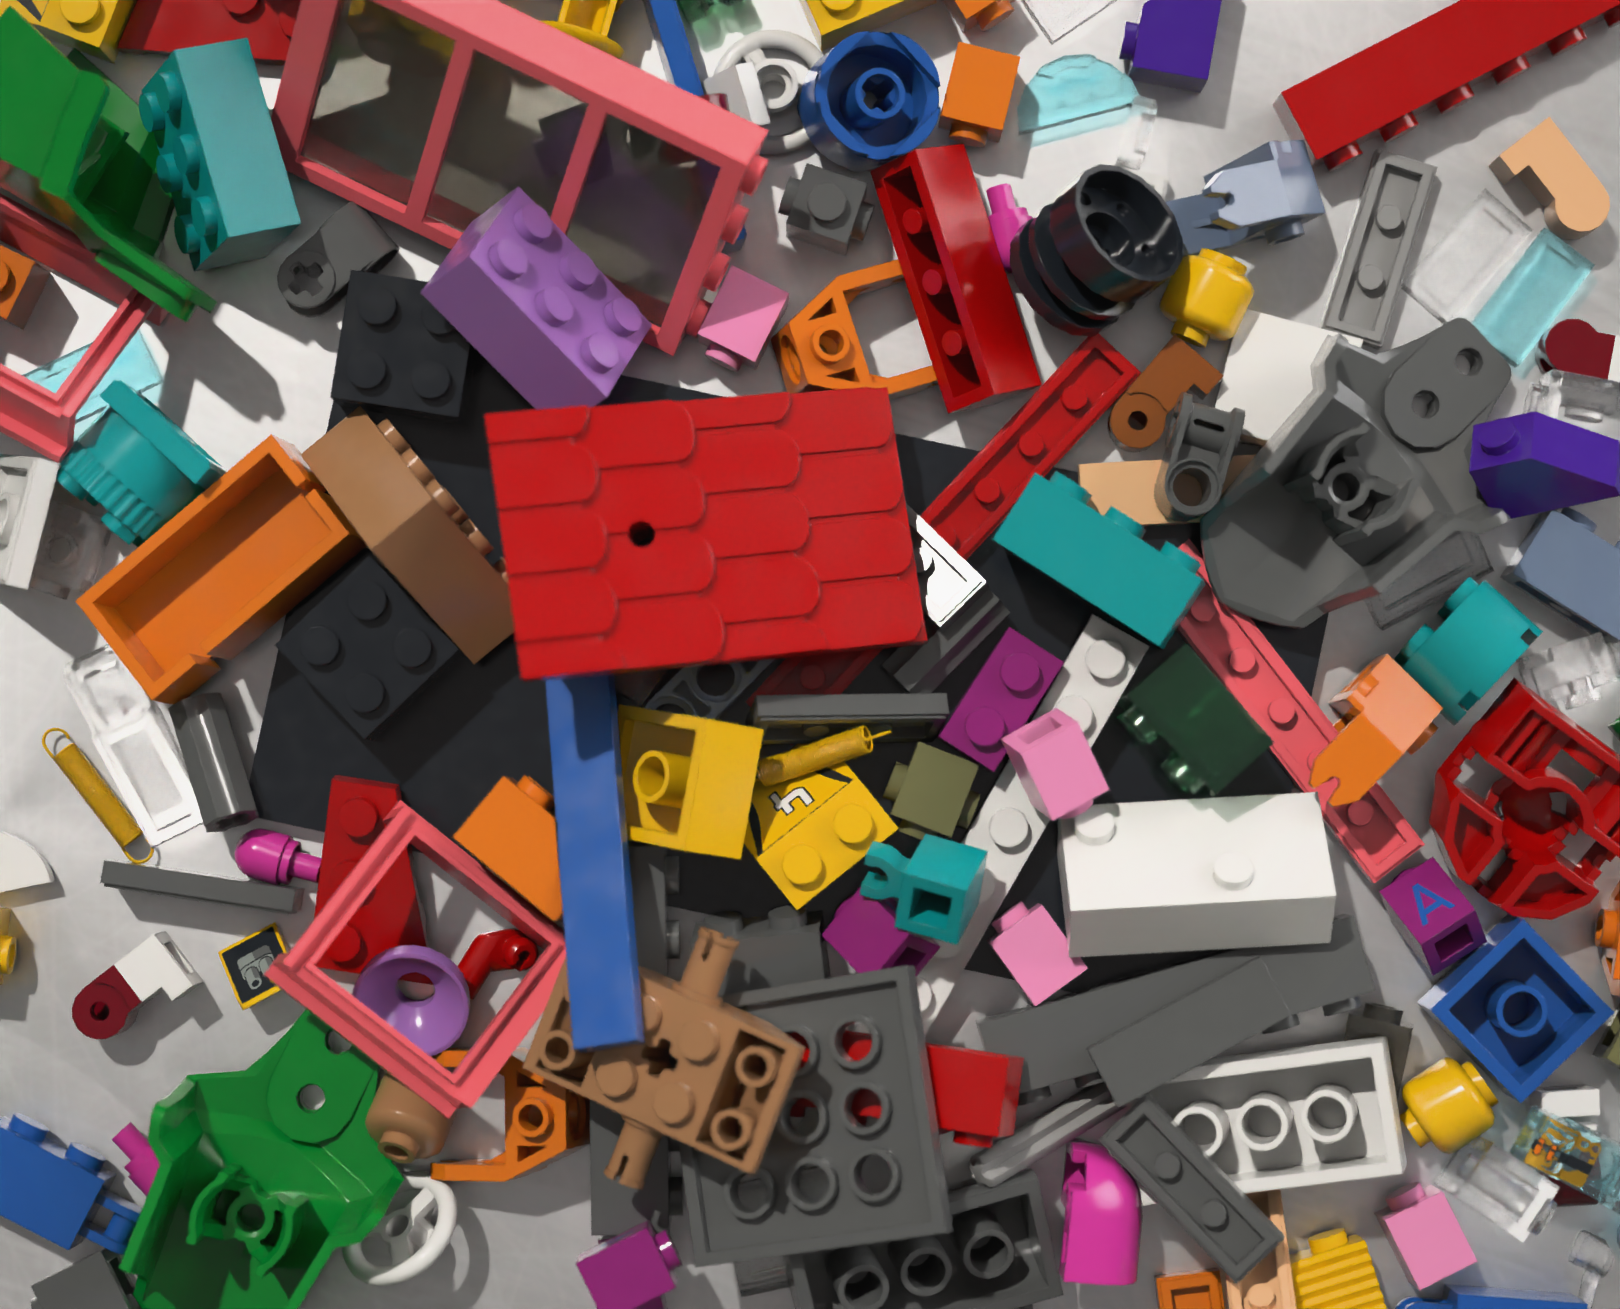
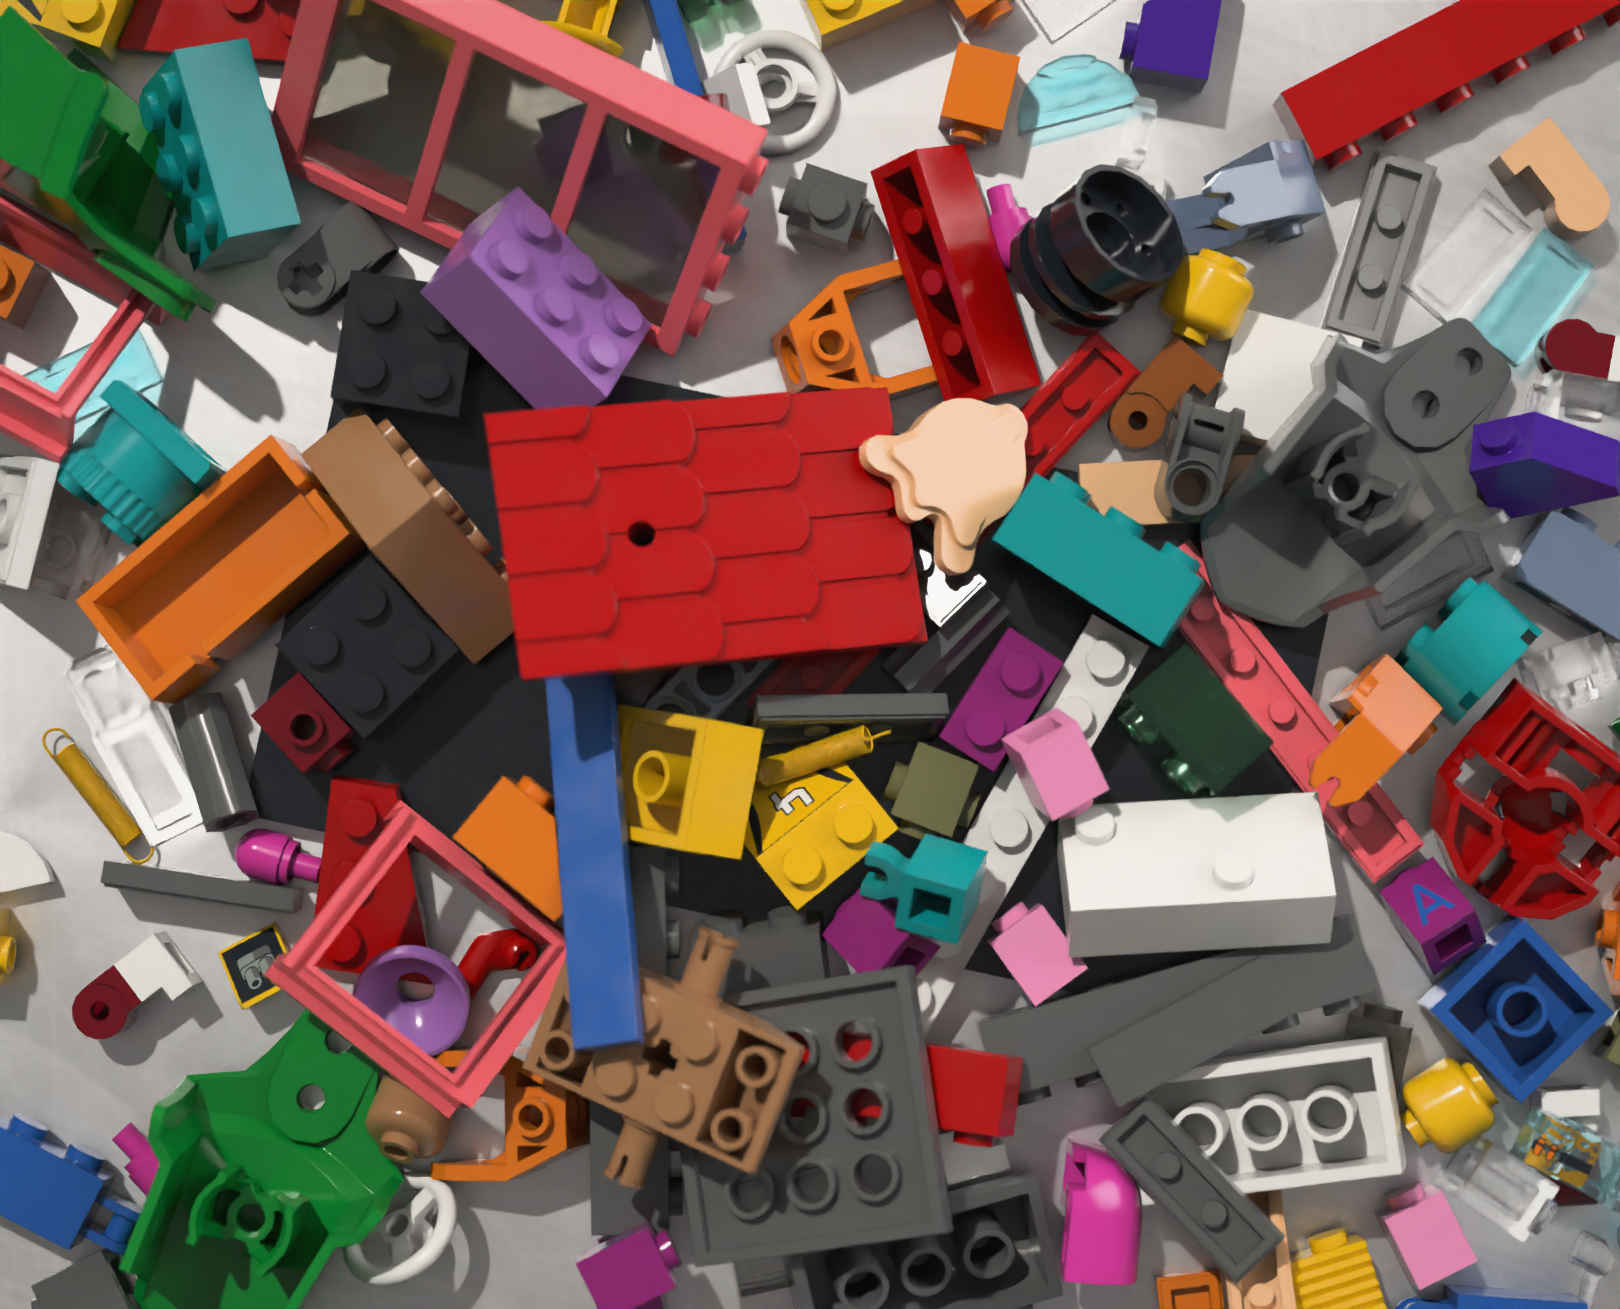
(306, 726): none -> dark red brick
(742, 320): bright pink brick -> none
(900, 119): blue brick -> none
(958, 468): none -> light nougat tile
(1043, 1135): light grey axle -> none

